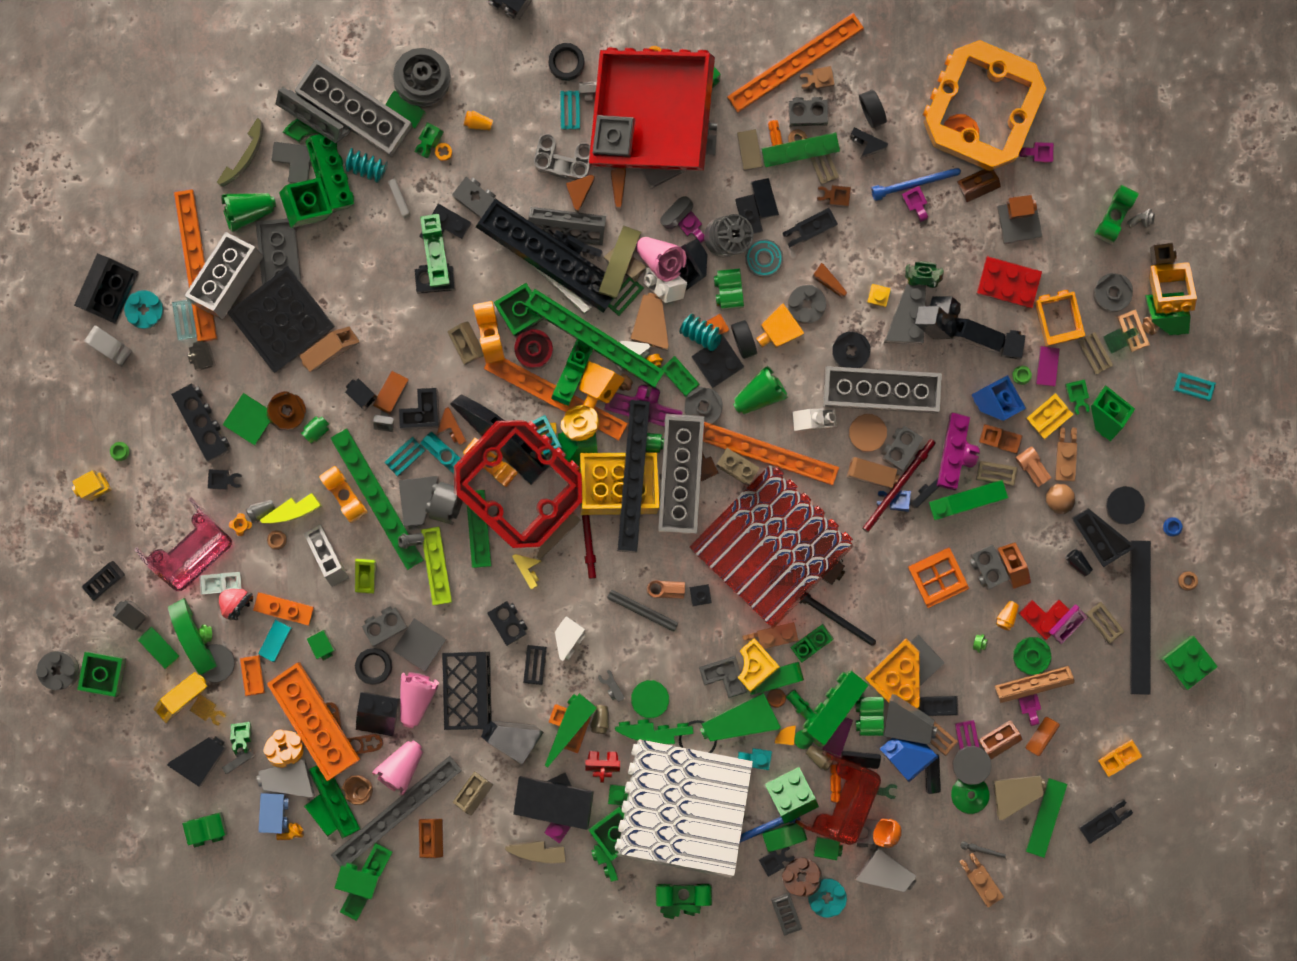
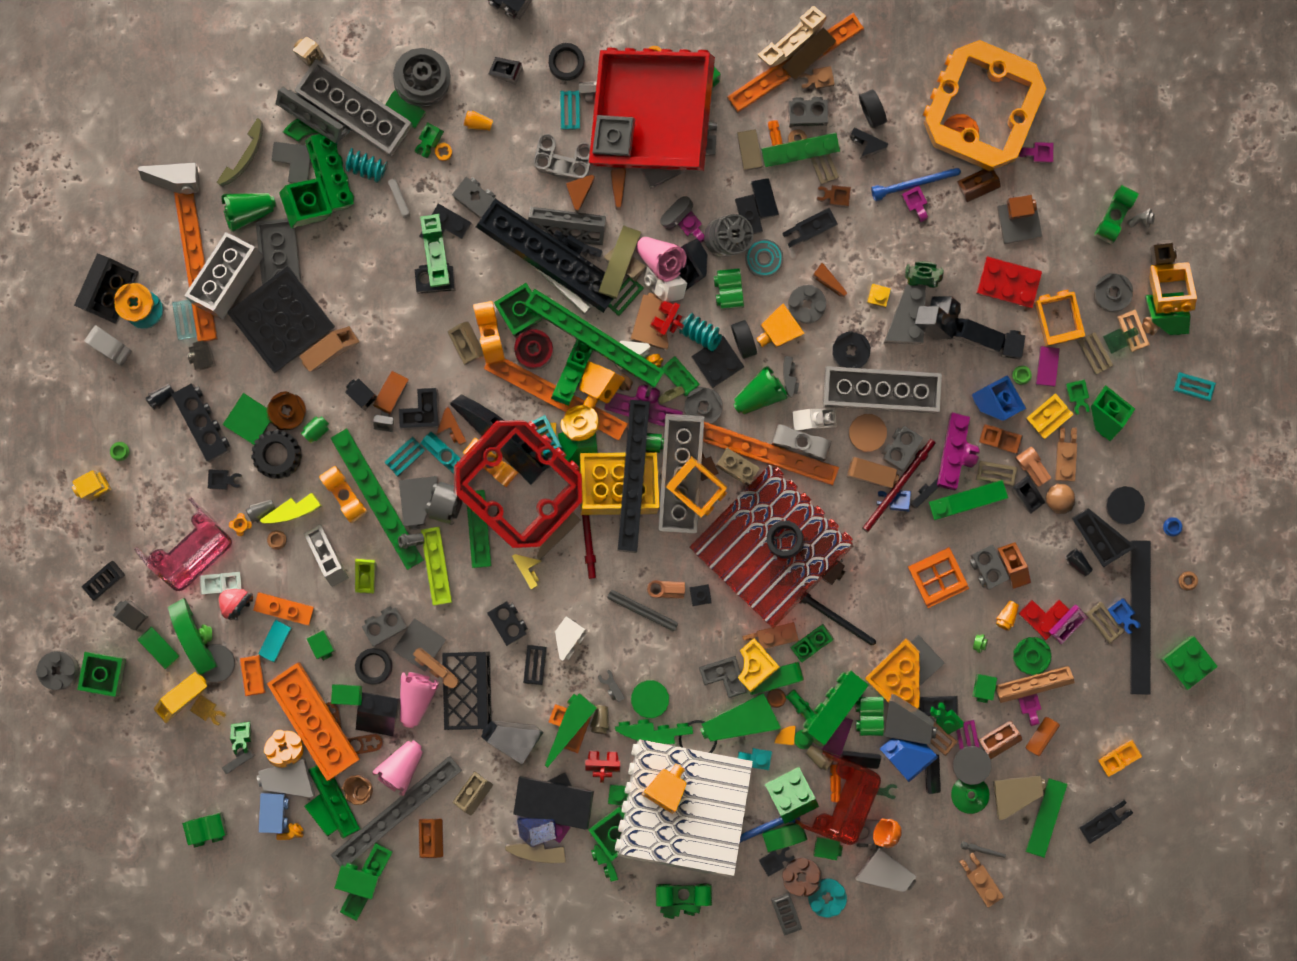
(133, 313): none -> light orange plate
(158, 398): none -> black cone
(174, 177): none -> slope
(199, 760): black slope -> none
(291, 462): none -> black tyre
(308, 51): none -> tan slope
(346, 694): none -> green slope
(437, 668): none -> medium nougat hinge
(506, 70): none -> black slope
(536, 830): none -> clear blue slope
(666, 788): none -> light orange torso
(670, 311): none -> red hips
(671, 394): none -> olive tile
(682, 473): none -> light orange window
(718, 321): orange plate -> none
(785, 525): none -> black tyre
(787, 438): none -> light grey beam
(790, 382): none -> dark grey slope
(794, 40): none -> tan slope
(809, 54): none -> dark brown tile
(948, 721): none -> green plate
(984, 688): none -> green brick
(1028, 494): none -> black slope
(1122, 614): none -> blue plate

